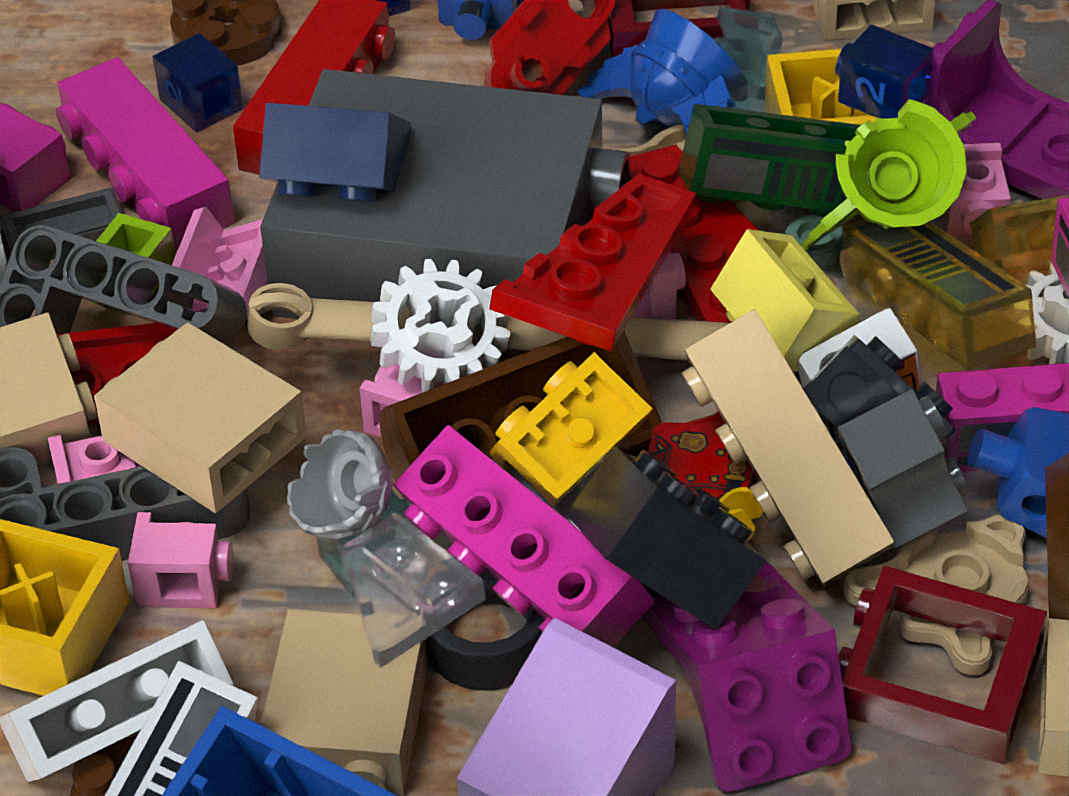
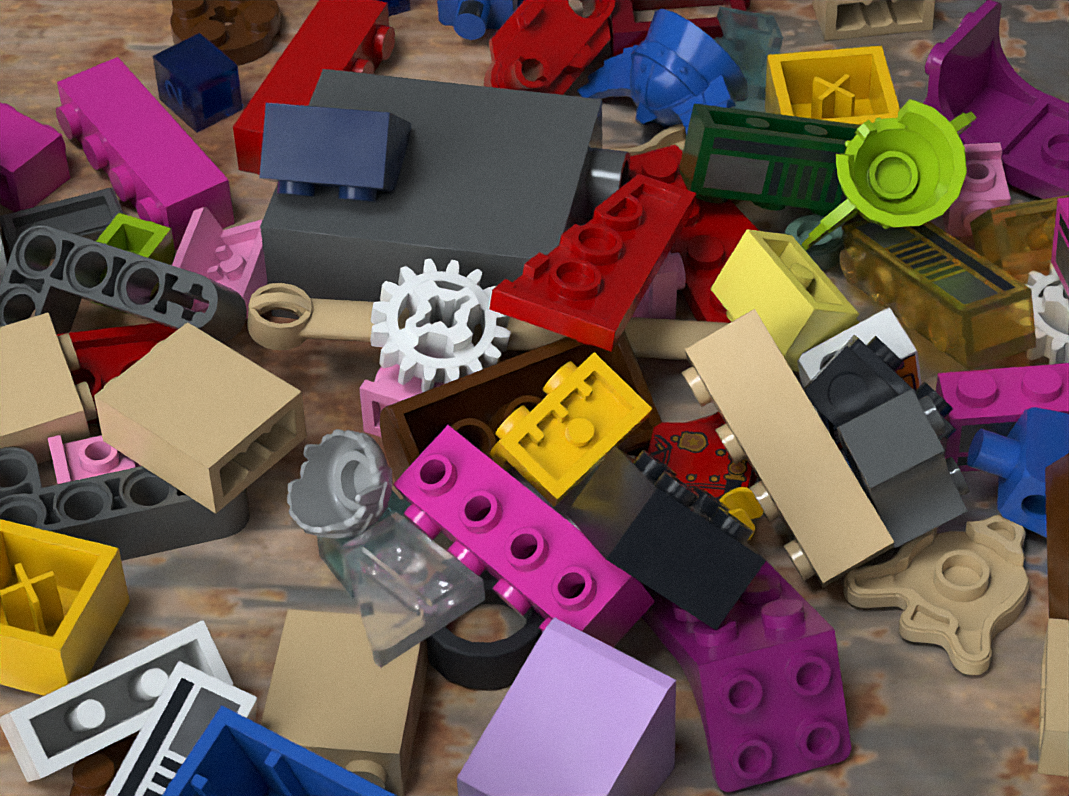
(177, 563): bright pink brick -> none
(883, 72): clear blue brick -> none
(925, 716): dark red window -> none

